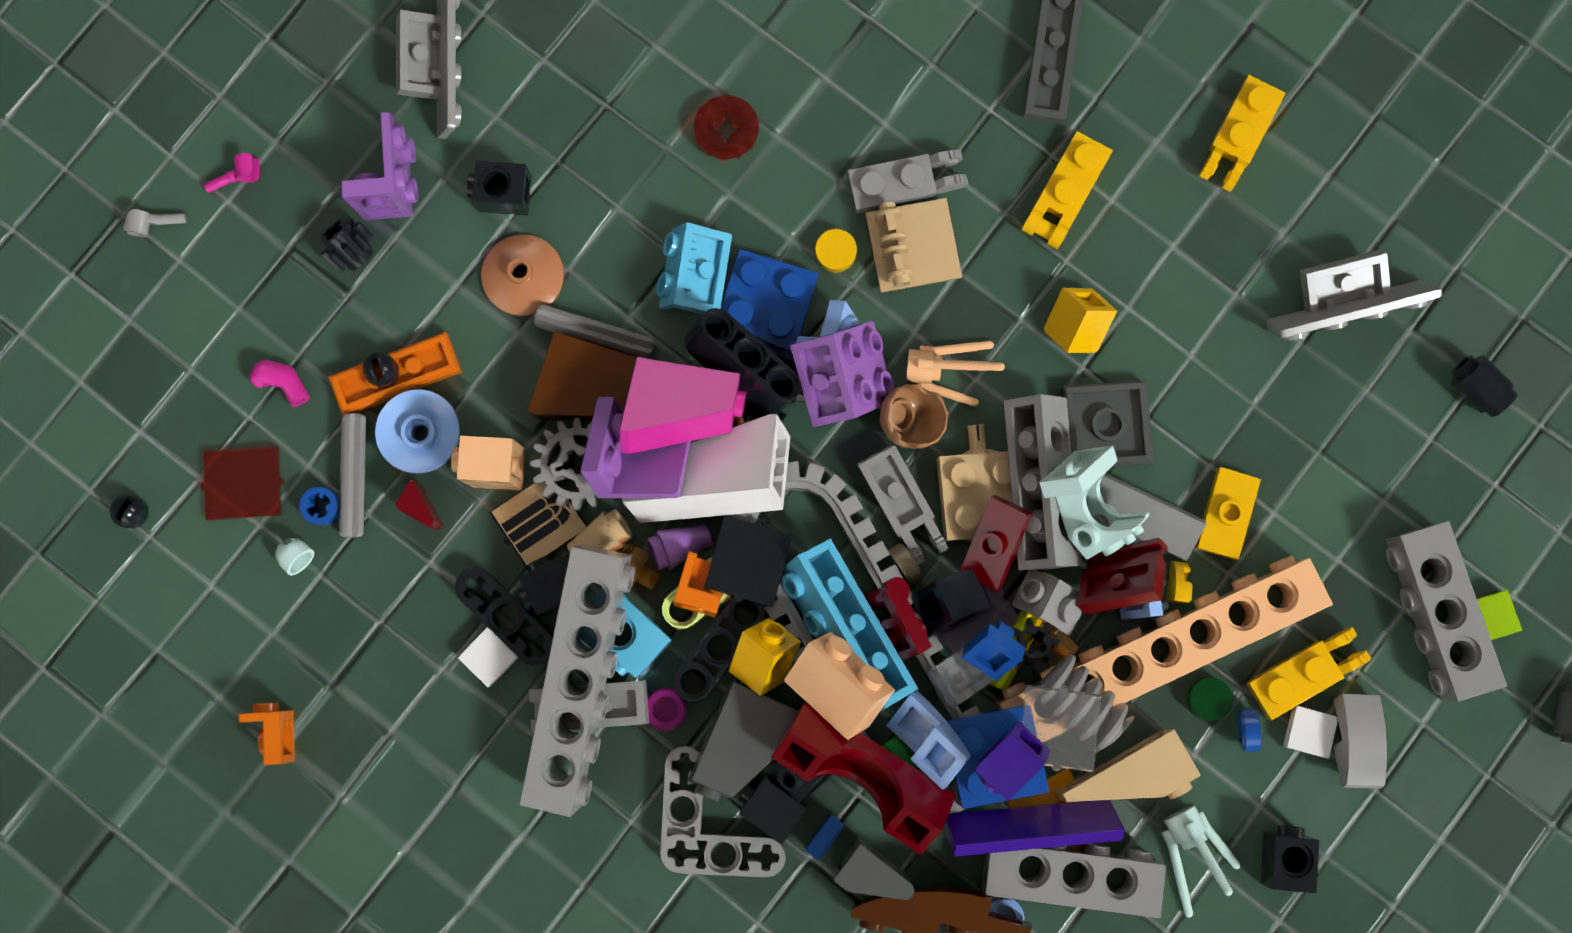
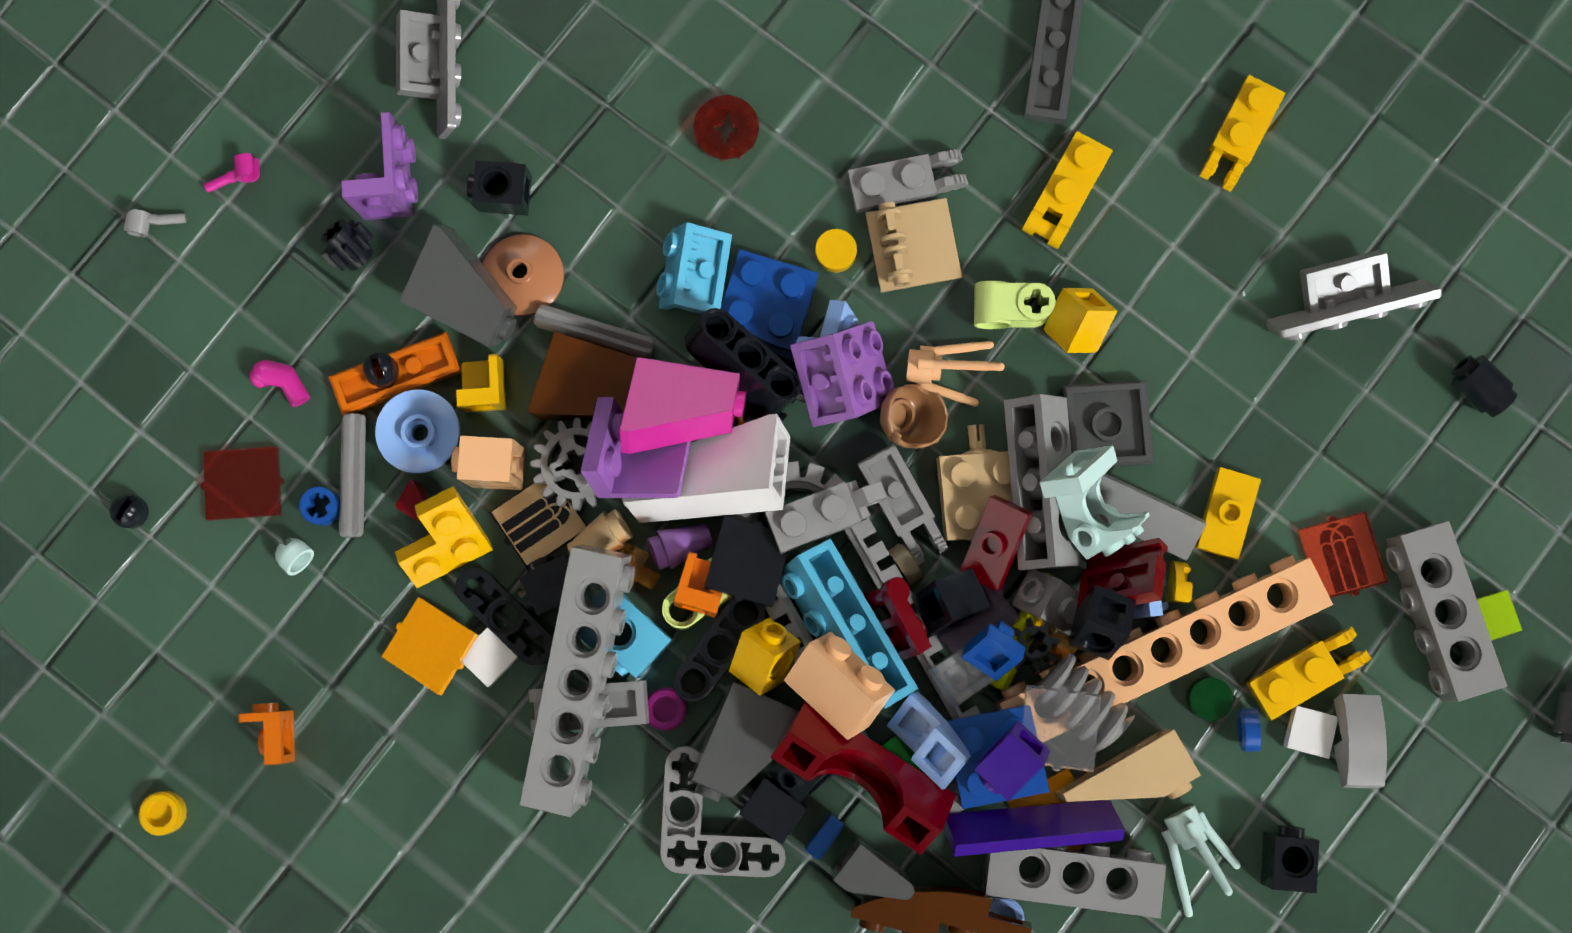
(162, 813): none -> yellow tile
(429, 646): none -> light orange piece
(452, 540): none -> yellow plate
(459, 290): none -> dark grey slope
(482, 385): none -> yellow panel
(822, 514): none -> light grey hinge
(1006, 304): none -> yellowish green piece
(1102, 622): none -> black brick
(1344, 554): none -> clear red piece

